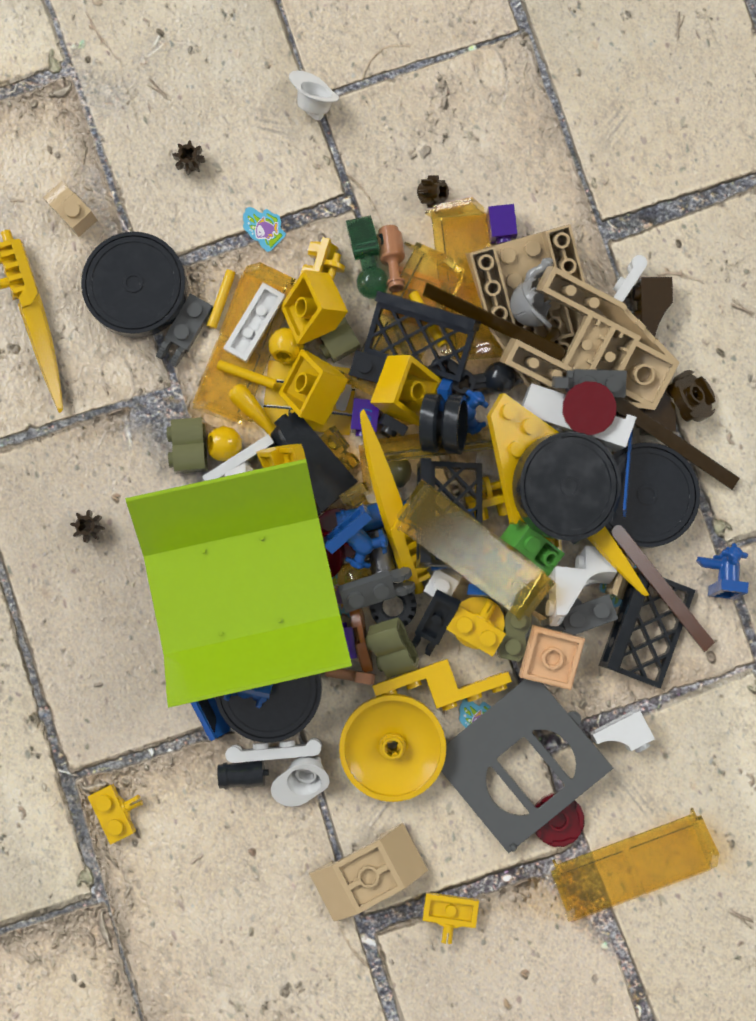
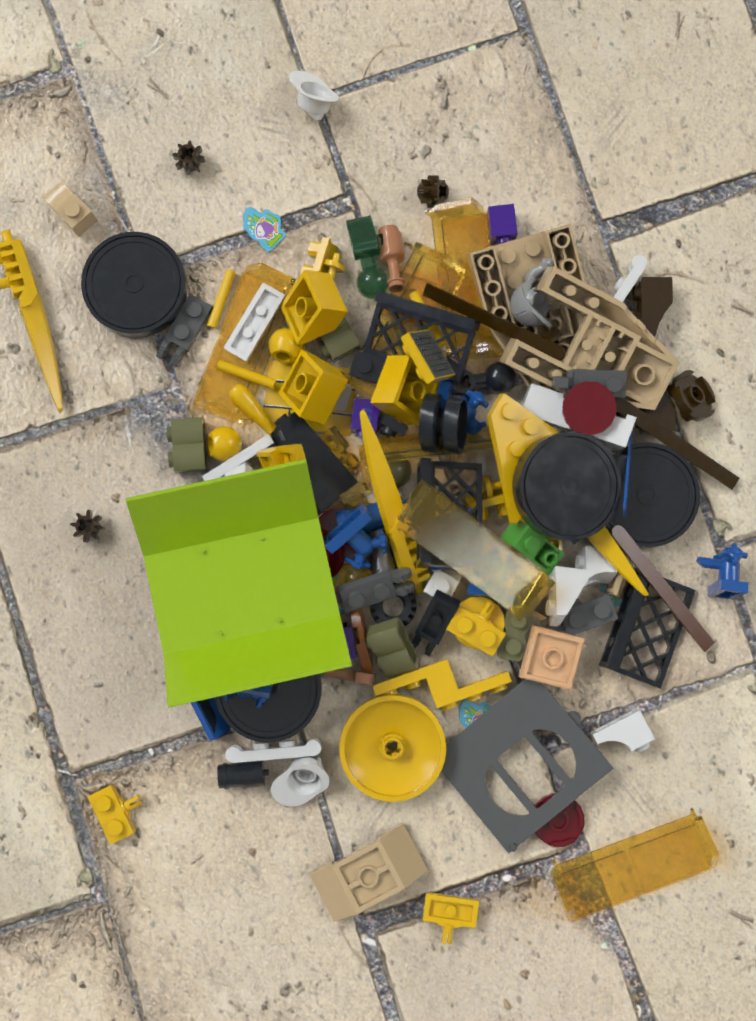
(427, 356): none -> tile

